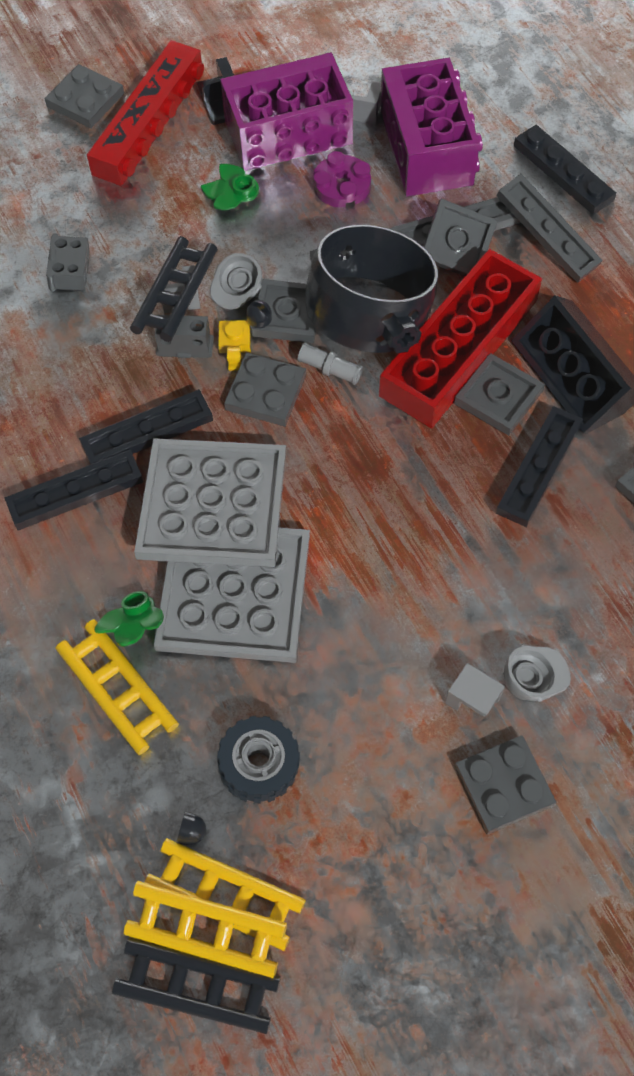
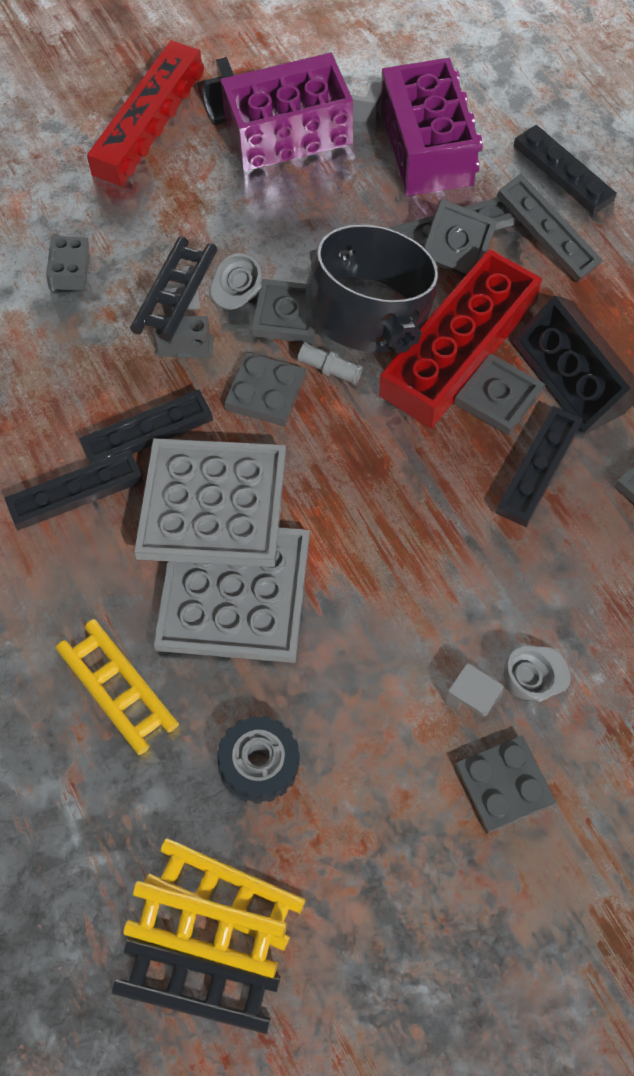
(84, 96): dark grey plate -> none
(132, 619): green plate -> none
(192, 829): black hinge -> none
(232, 188): green plate -> none
(234, 340): yellow plate -> none
(256, 317): black hinge -> none
(342, 166): magenta plate -> none

